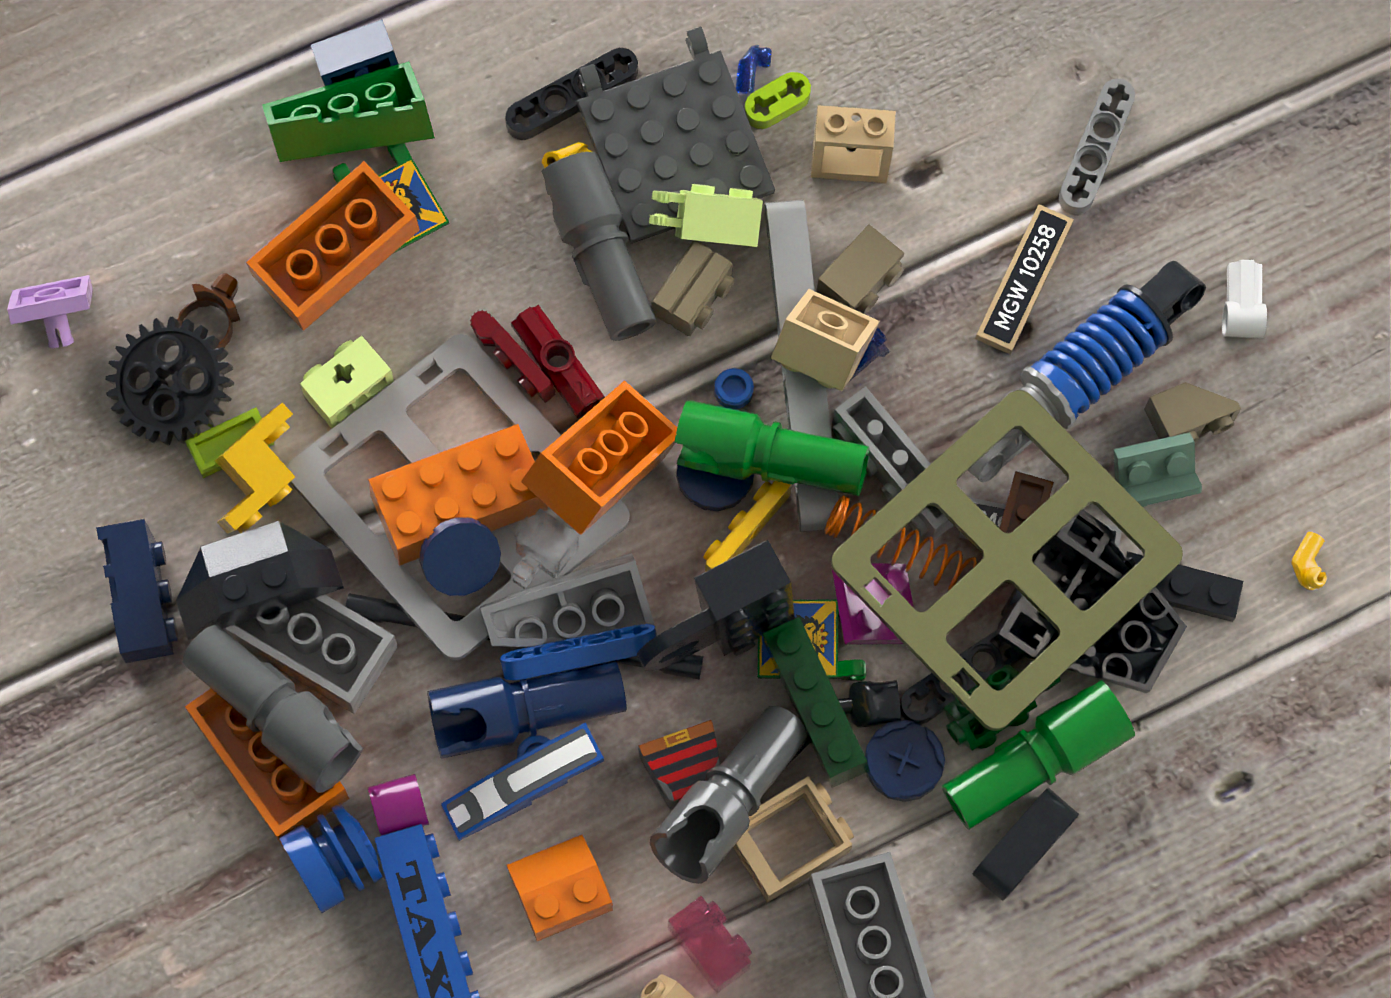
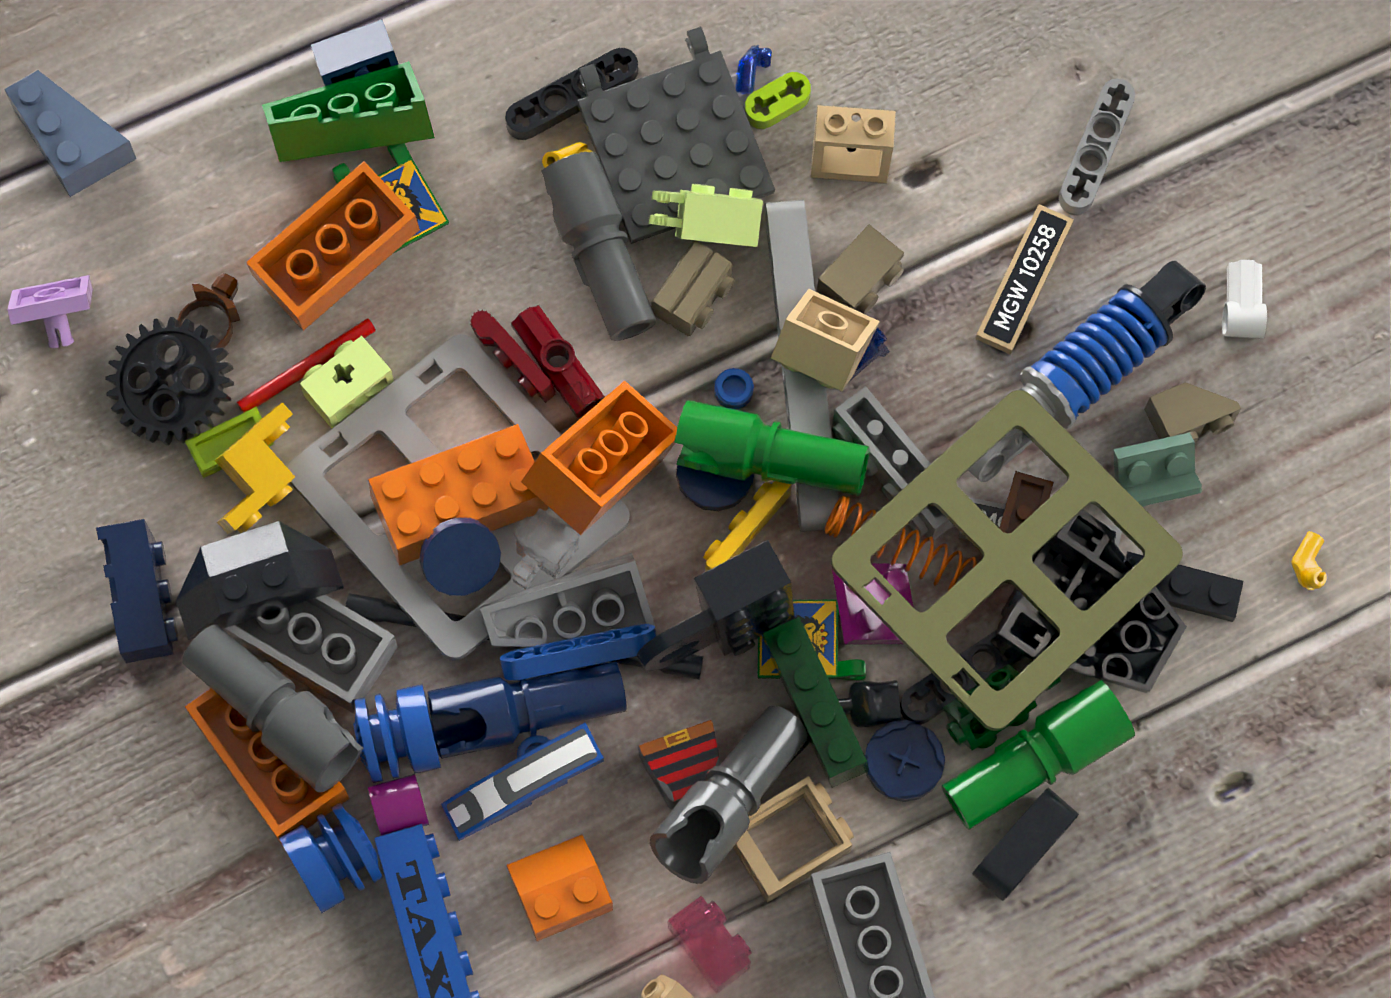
(68, 134): none -> sand blue wedge
(298, 370): none -> red bar
(396, 733): none -> blue wheel

